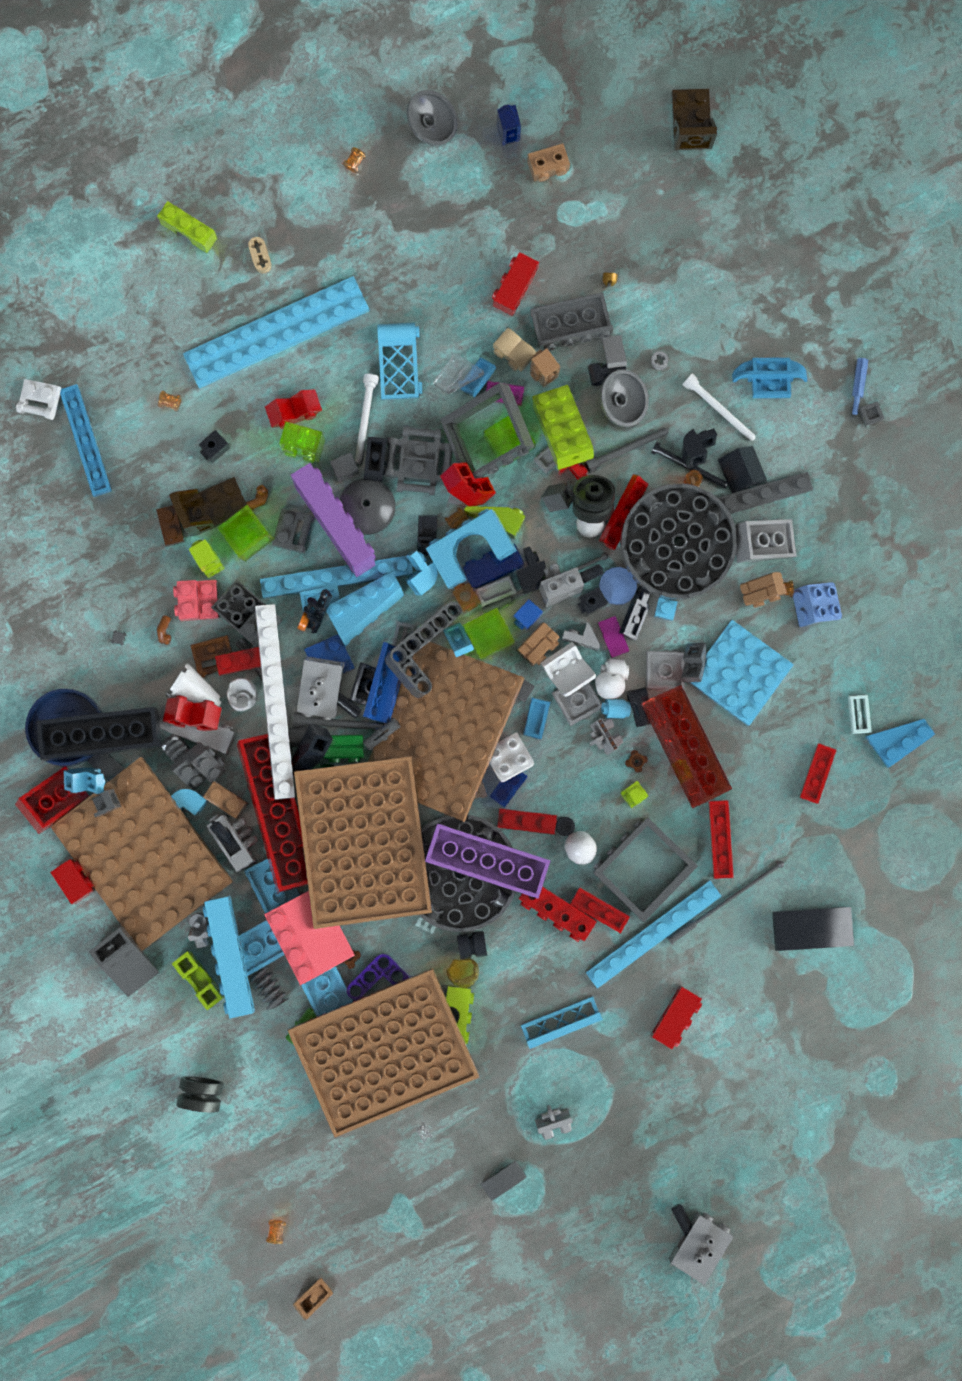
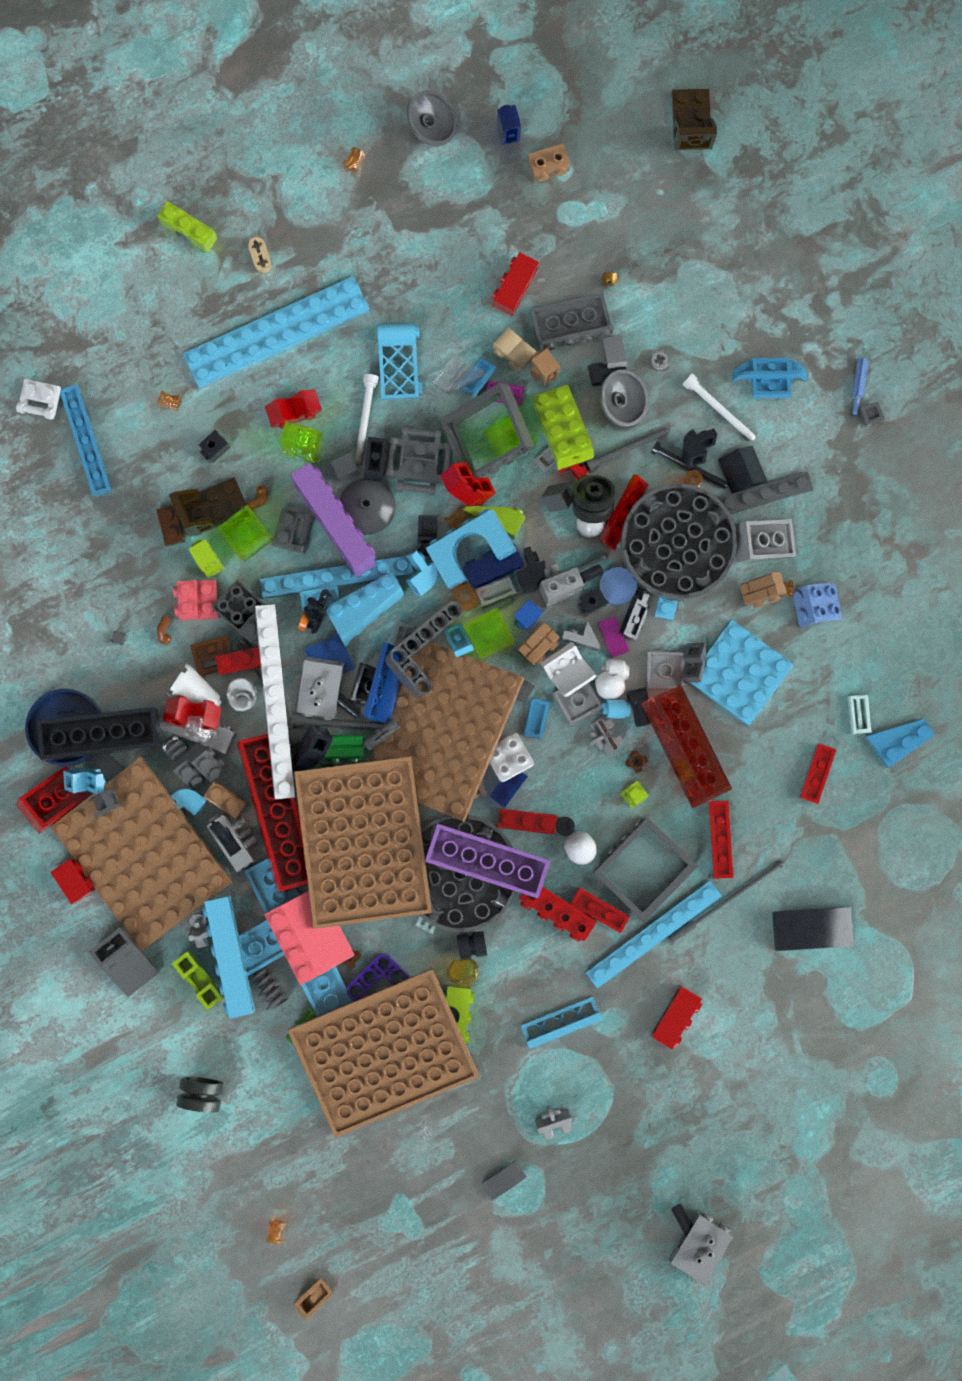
(194, 729): none -> clear bracket

